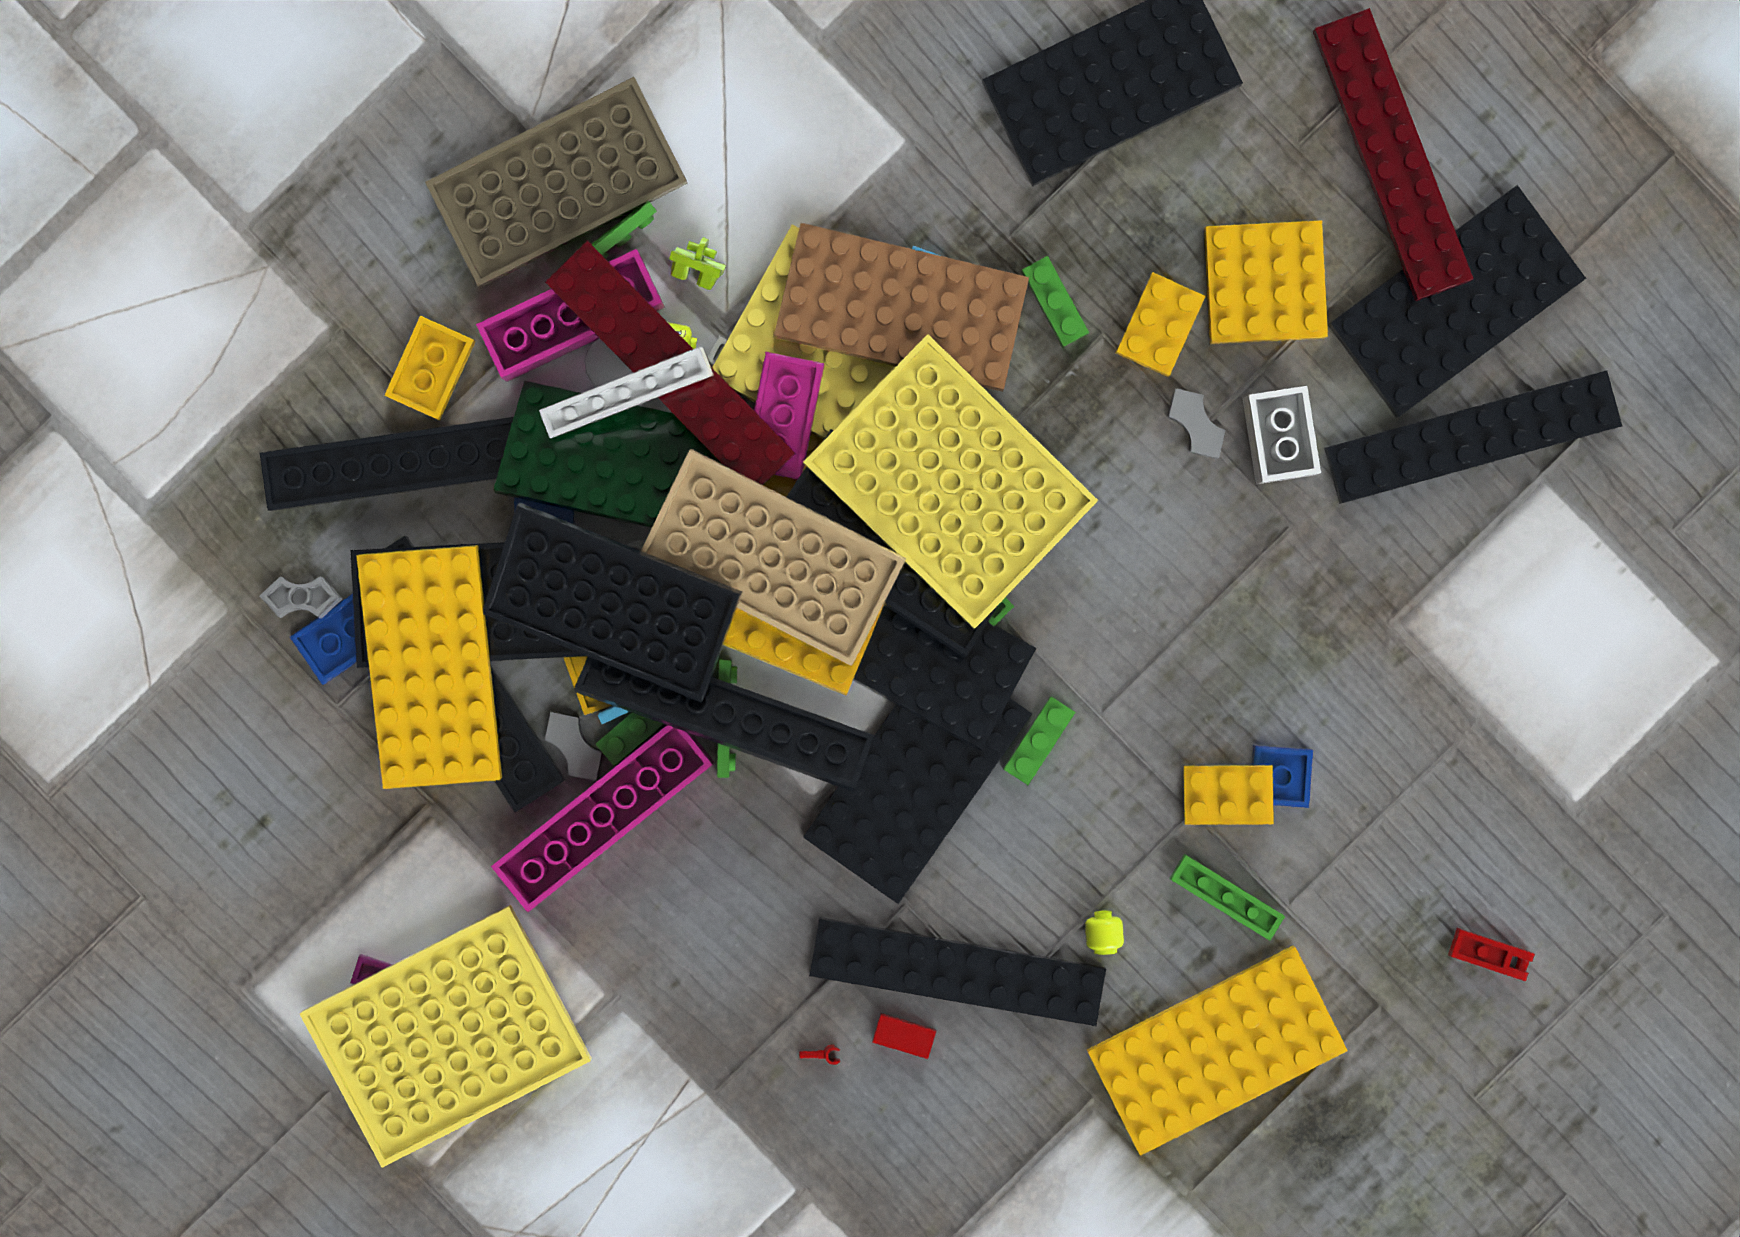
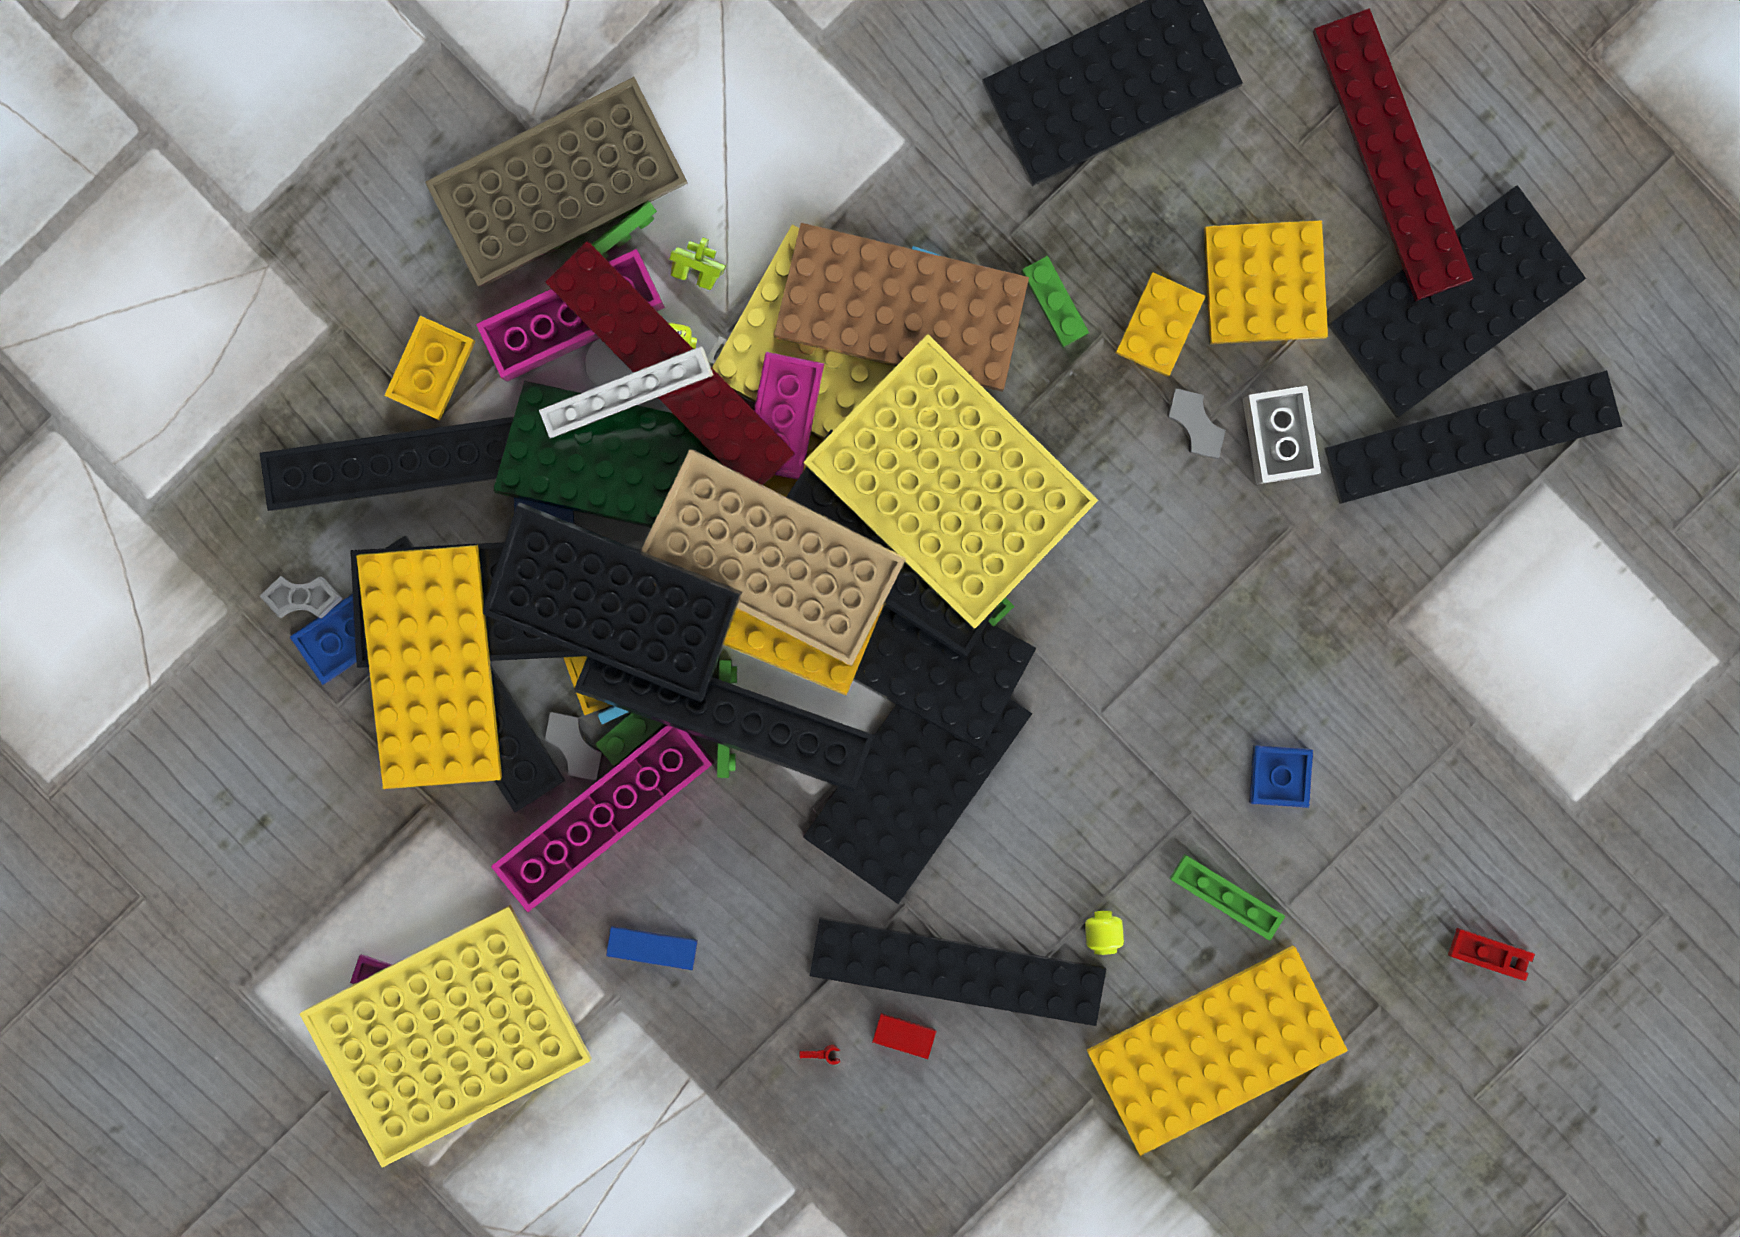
(652, 948): none -> blue tile
(1039, 740): bright green plate -> none
(1228, 794): yellow plate -> none

